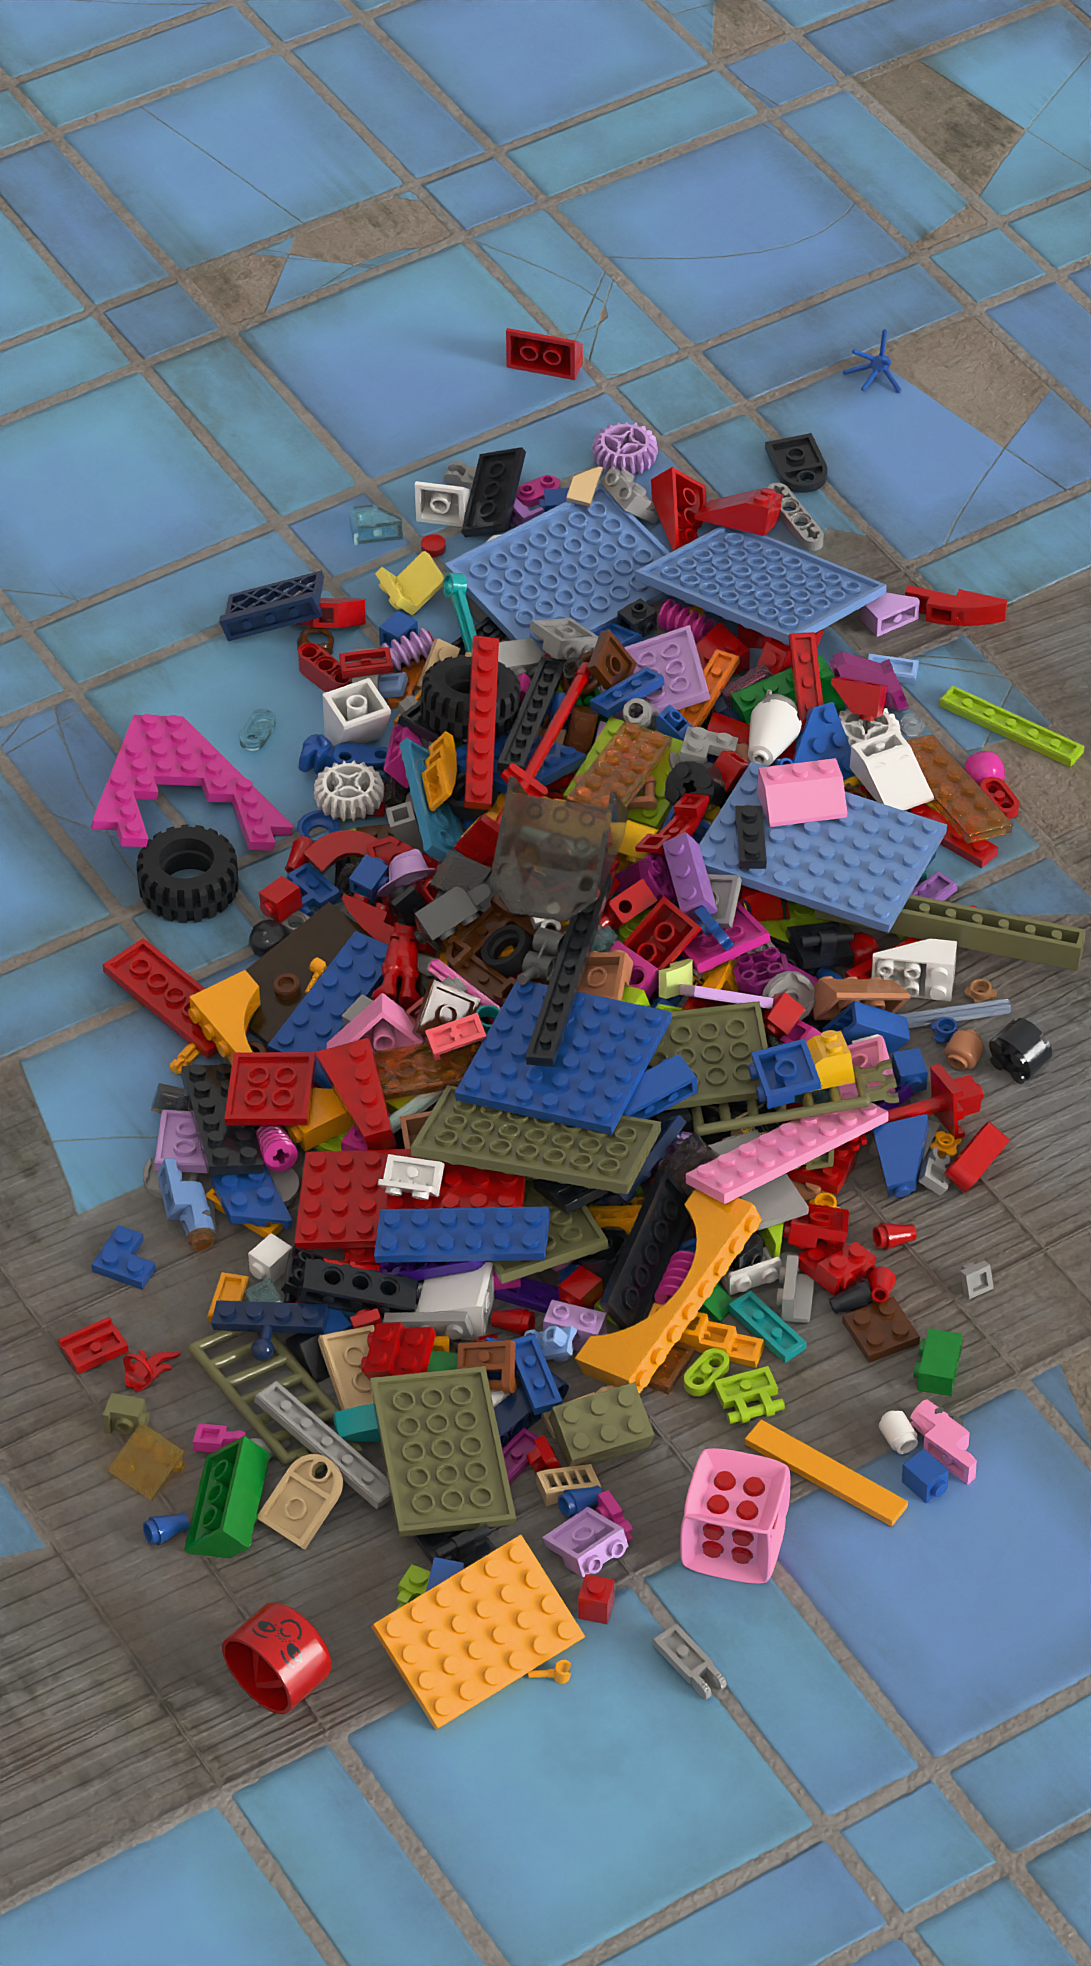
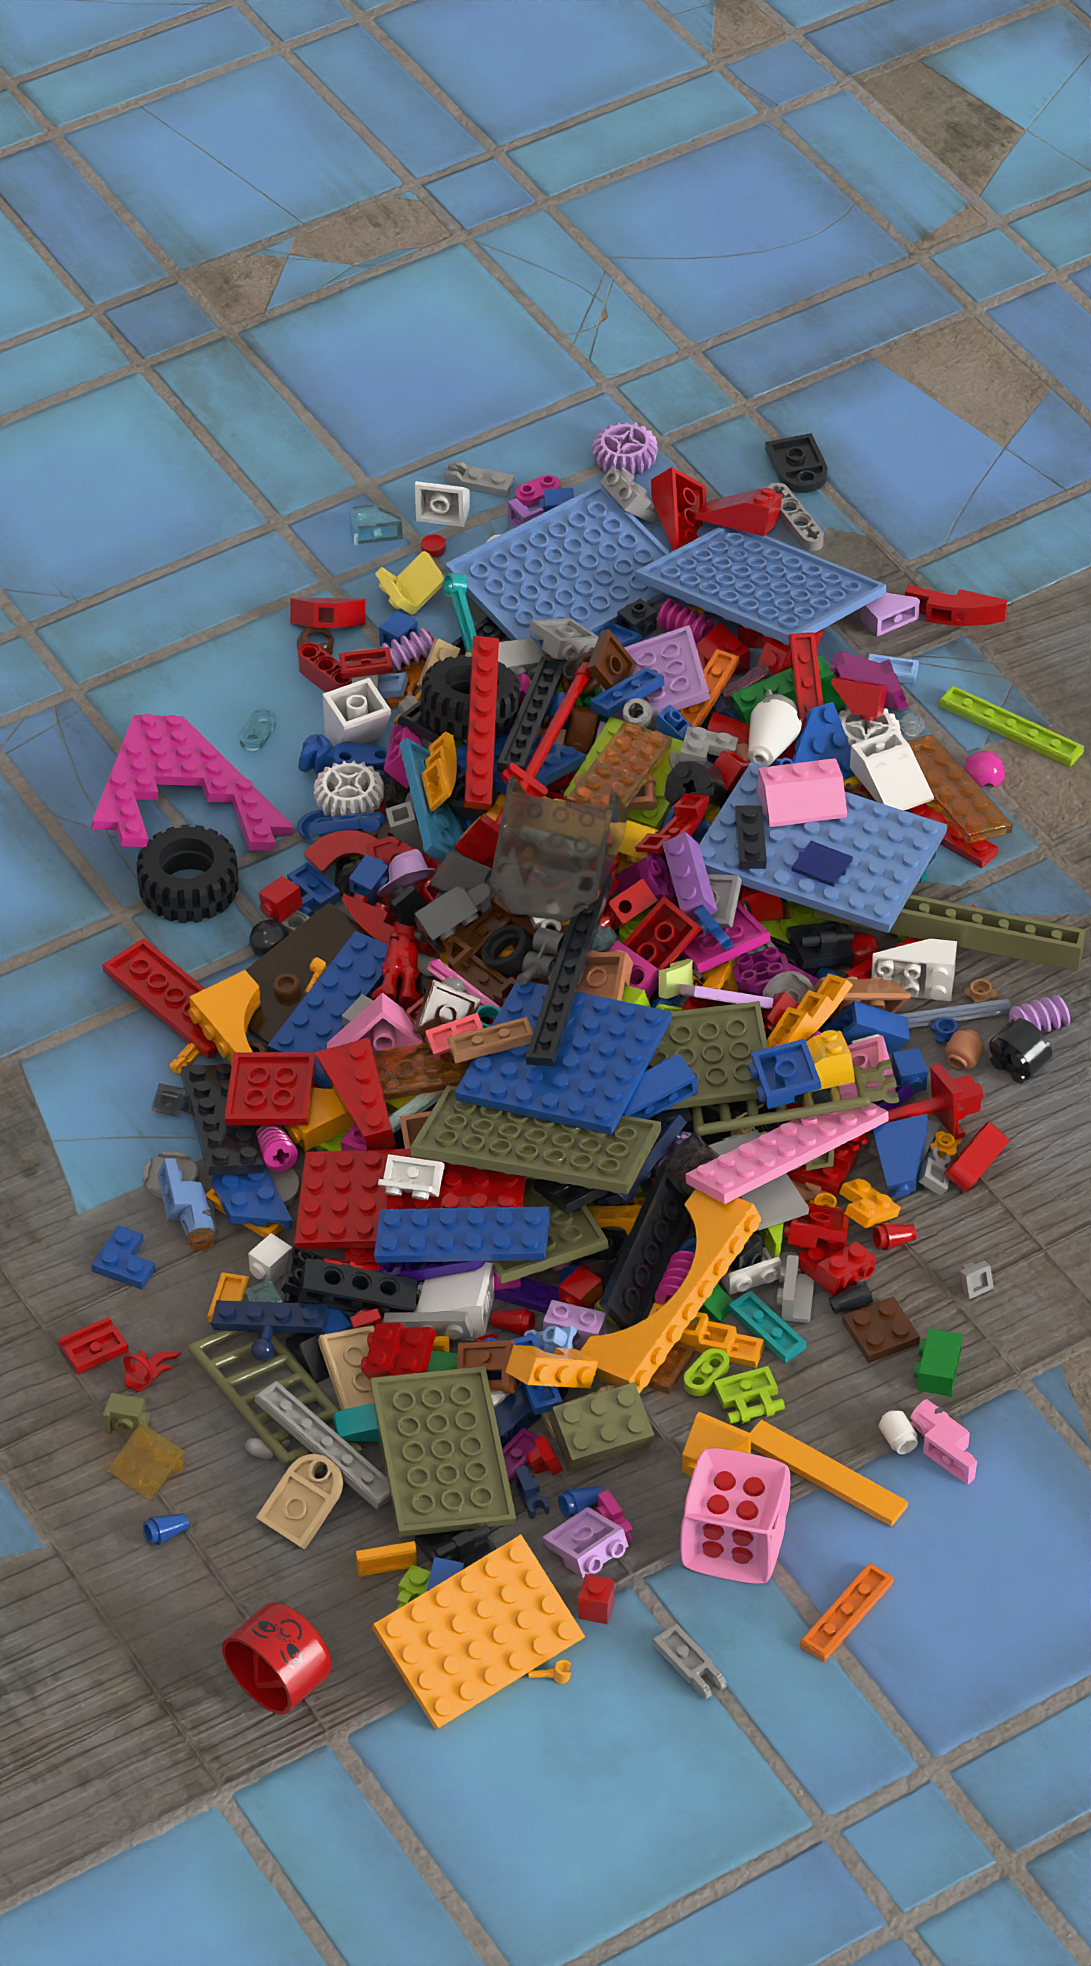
(179, 1141): lavender tile -> none
(213, 1437): dark pink plate -> none
(228, 1500): green slope -> none
(268, 615): dark blue fence -> none
(296, 855): red cone -> none
(366, 821): none -> blue hinge
(386, 1559): none -> light orange tile
(490, 1040): none -> medium nougat tile
(493, 492): black tile -> none
(527, 1489): none -> dark blue plate
(543, 354): red slope -> none
(555, 1476): tan slope -> none
(561, 1369): none -> light orange arch
(584, 487): tan slope -> none
(712, 1433): none -> light orange slope
(810, 1013): none -> light orange slope
(822, 863): none -> clear blue piece
(846, 1612): none -> orange tile
(868, 1204): none -> light orange plate
(878, 364): blue plant -> none
(881, 1282): red cone -> none
(925, 1476): blue brick -> none
(936, 887): medium lavender plate -> none
(1001, 795): red plate -> none
(1043, 1013): none -> lavender piece

